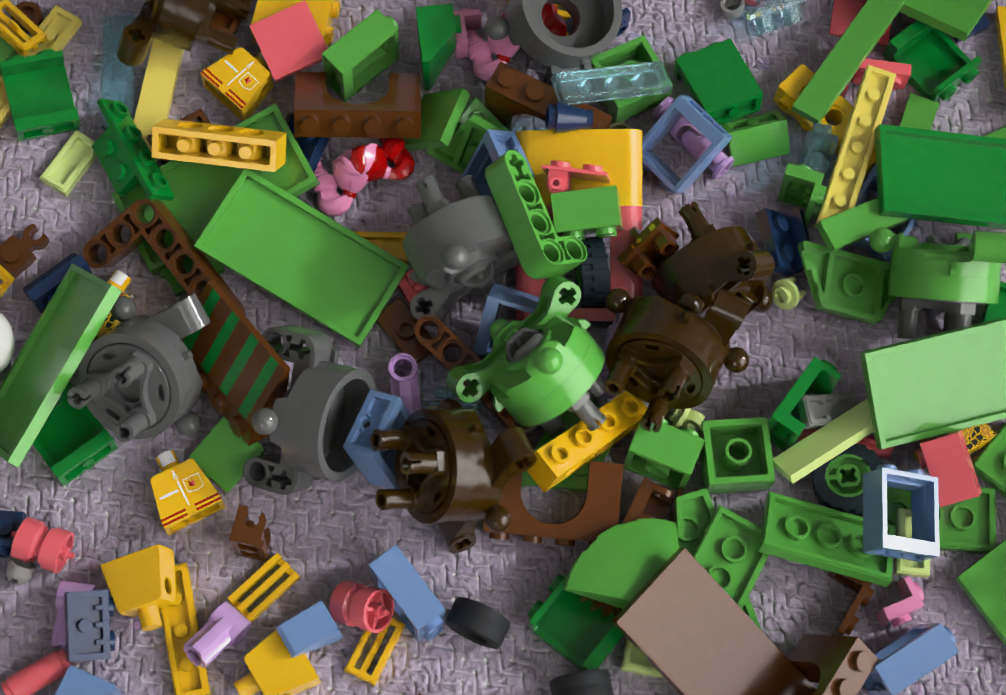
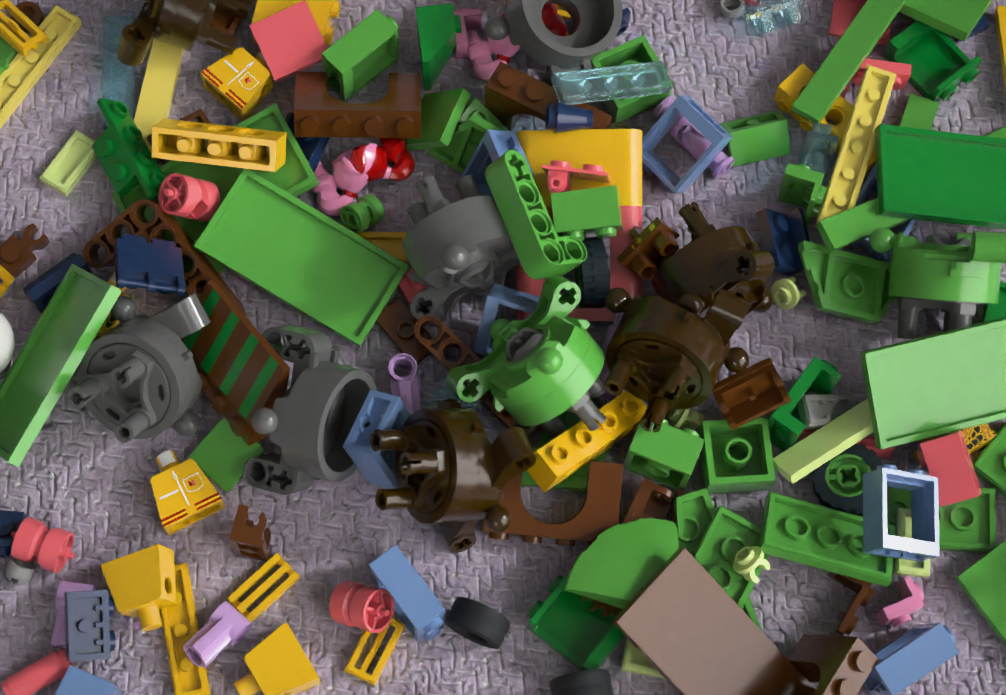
(39, 95): green panel -> none
(72, 440): green panel -> none
(149, 265): none -> dark blue plate
(189, 197): none -> coral wheel
(309, 630): medium blue slope -> none
(363, 213): none -> bright green wheel
(720, 81): green panel -> none
(747, 560): none -> yellowish green plate
(750, 393): none -> reddish brown hinge

